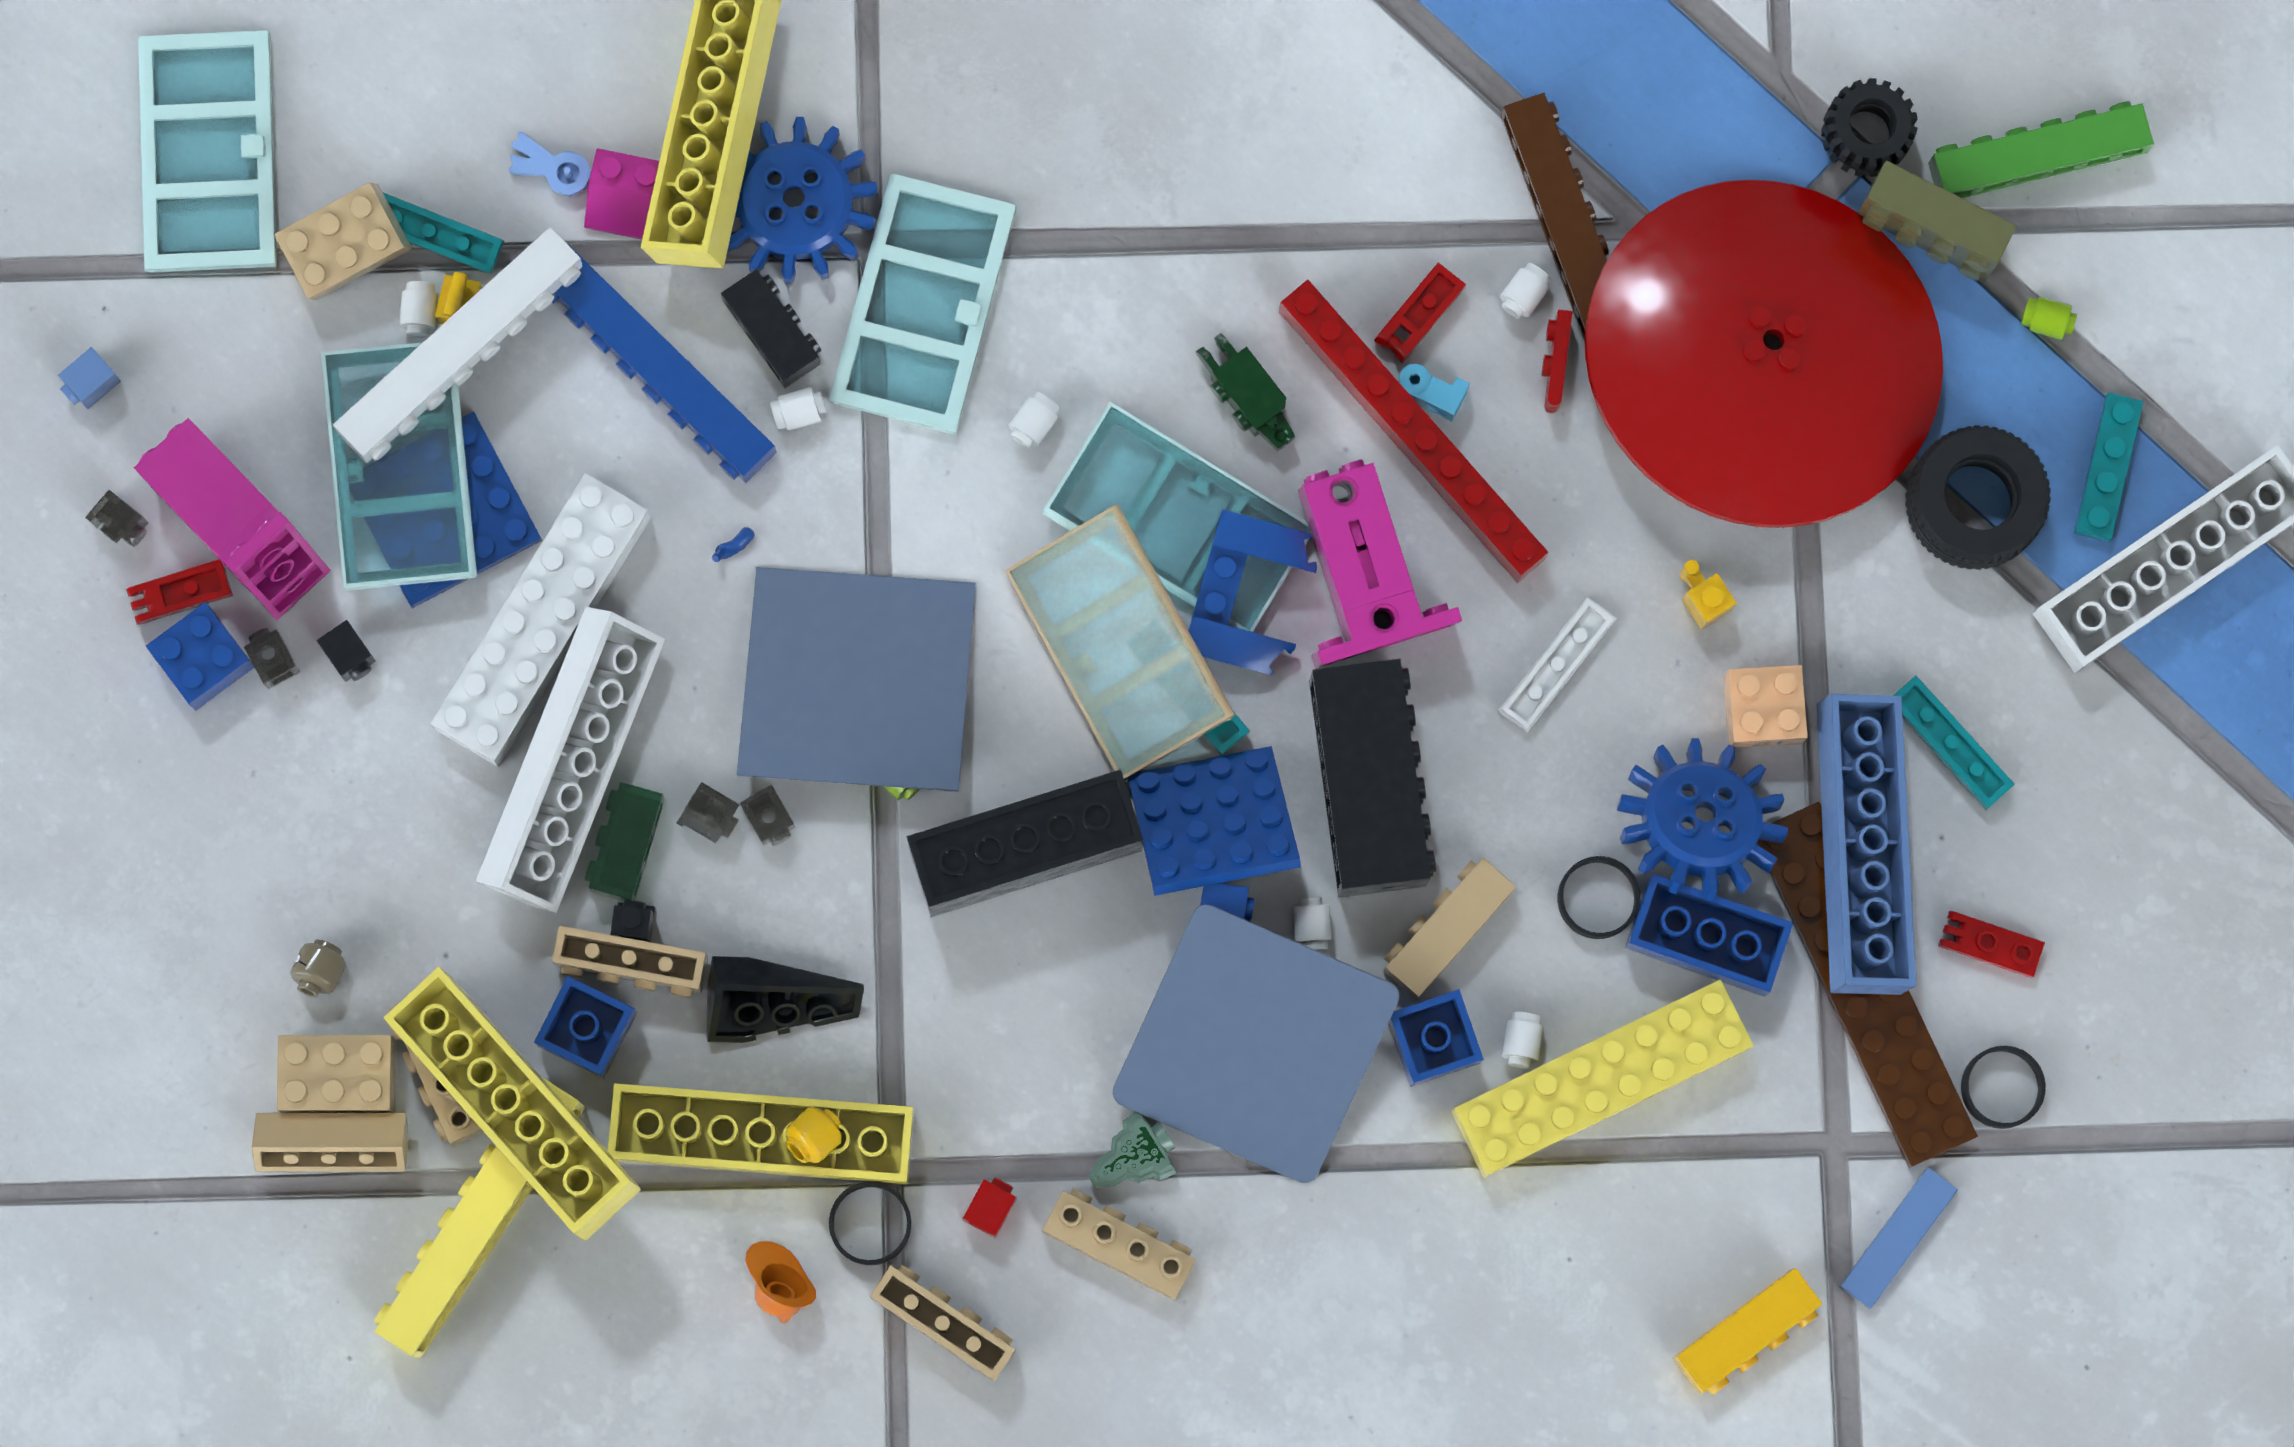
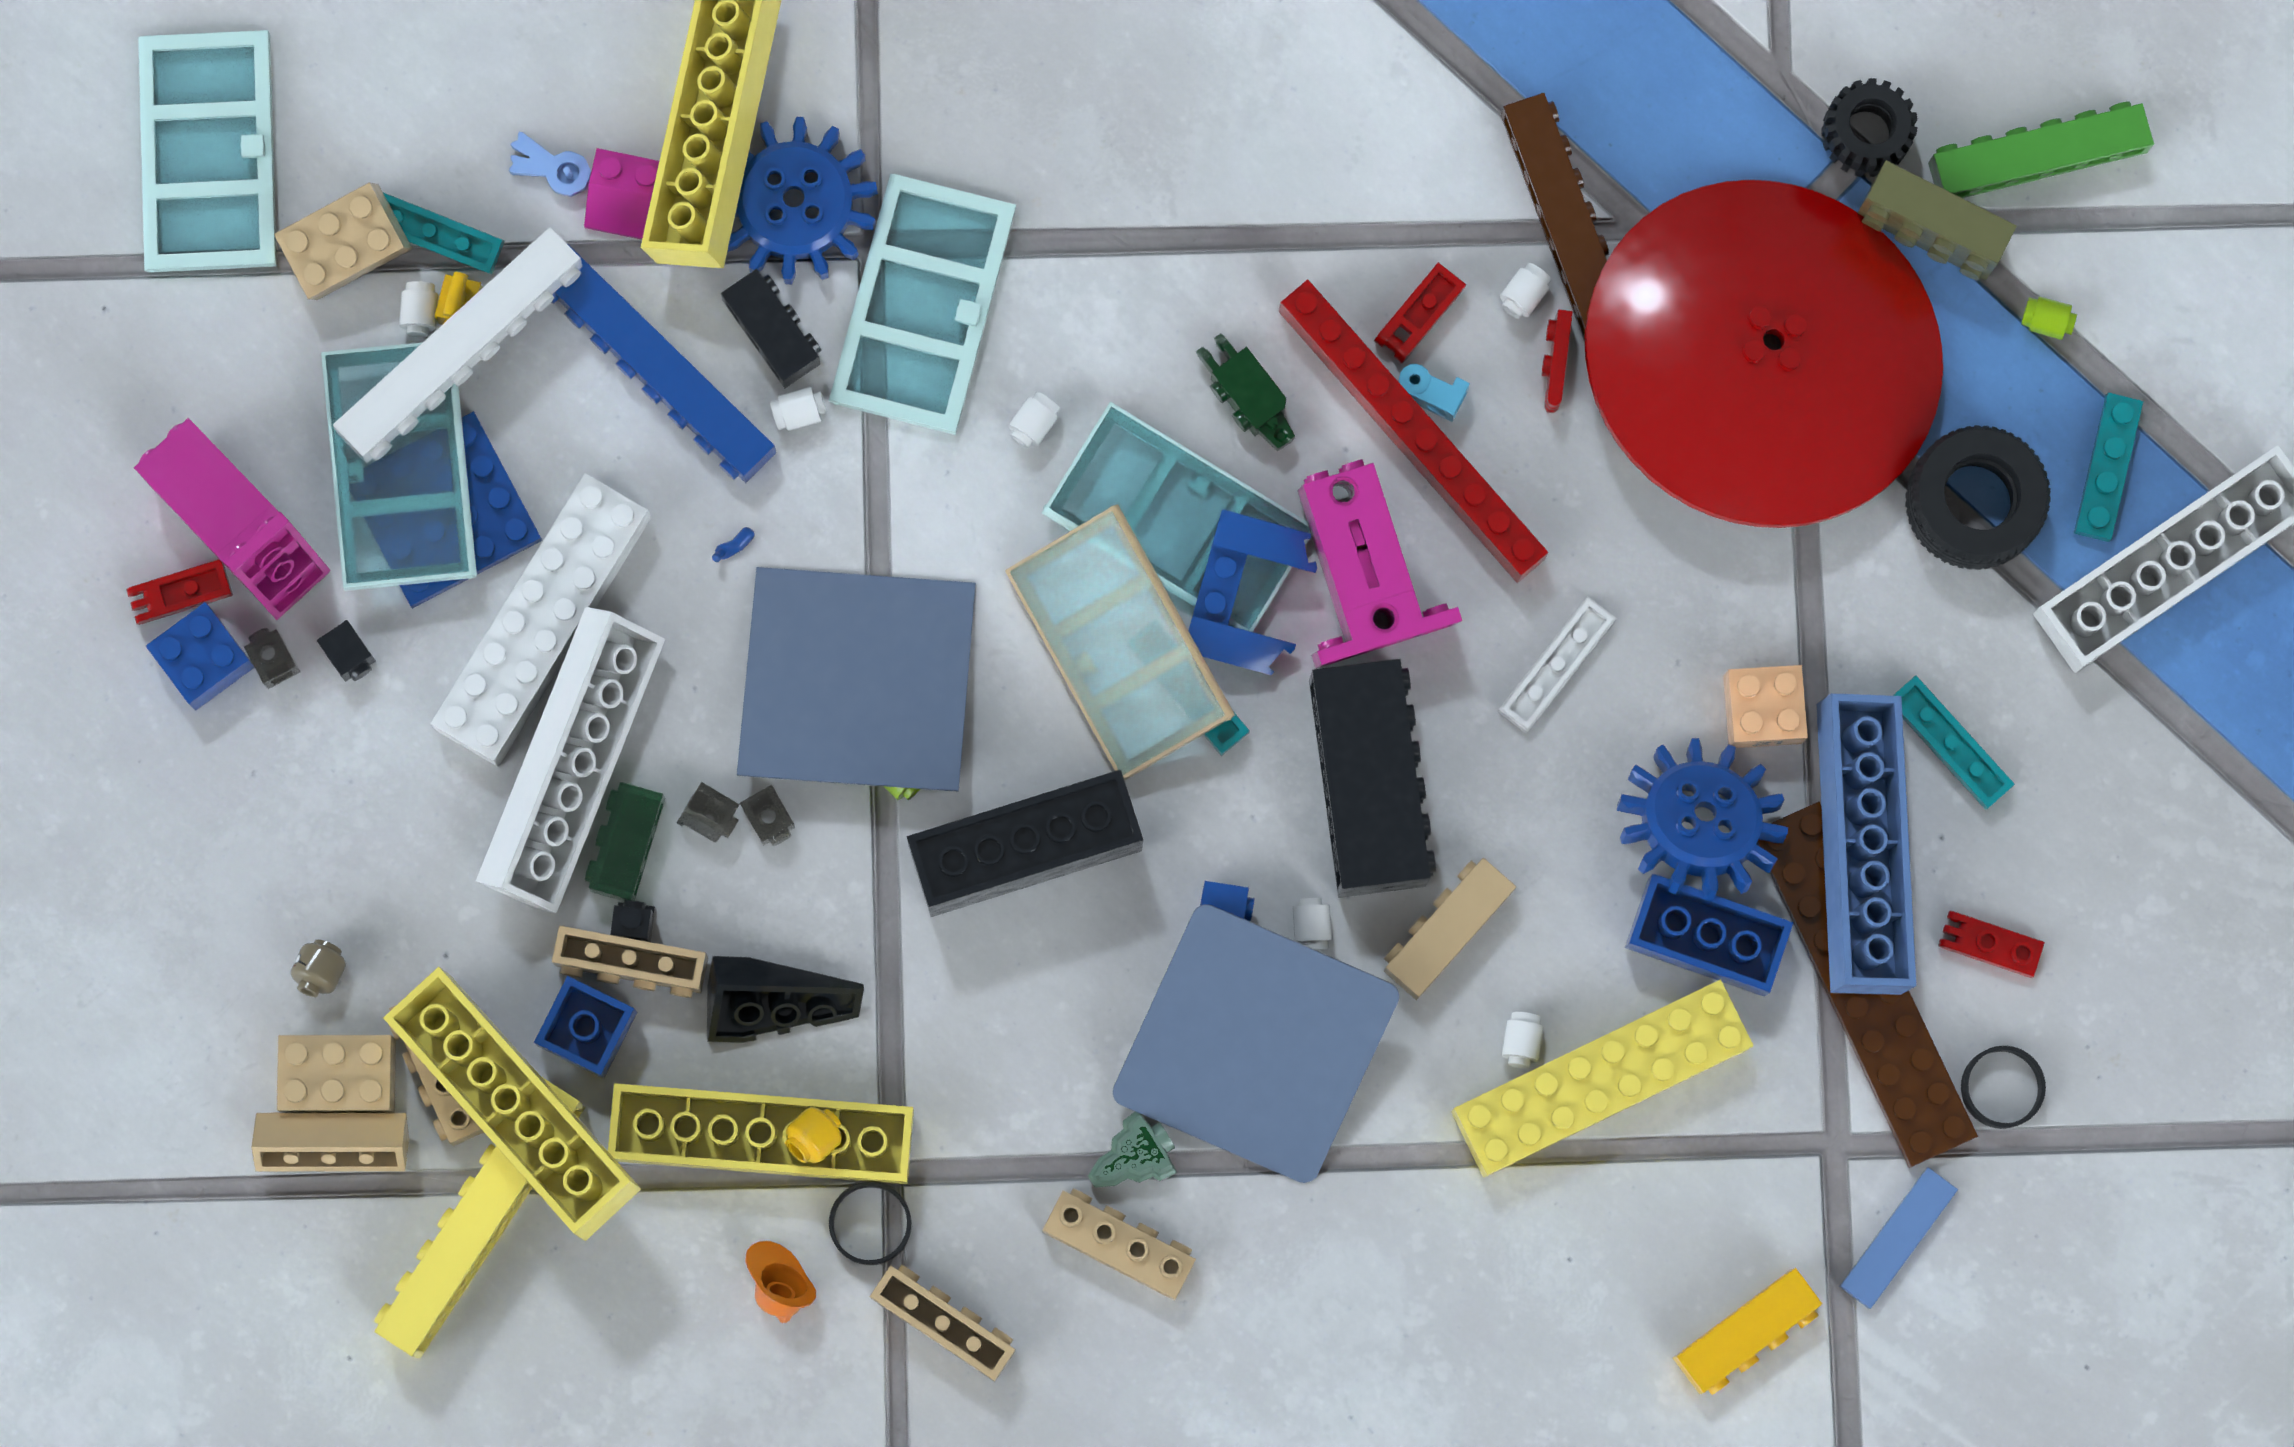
(88, 379): medium blue brick -> none
(118, 520): clear smoke brick -> none
(990, 1206): red brick -> none
(1213, 821): blue plate -> none
(1435, 1038): blue brick -> none
(1606, 860): black tyre -> none
(1707, 598): yellow brick -> none

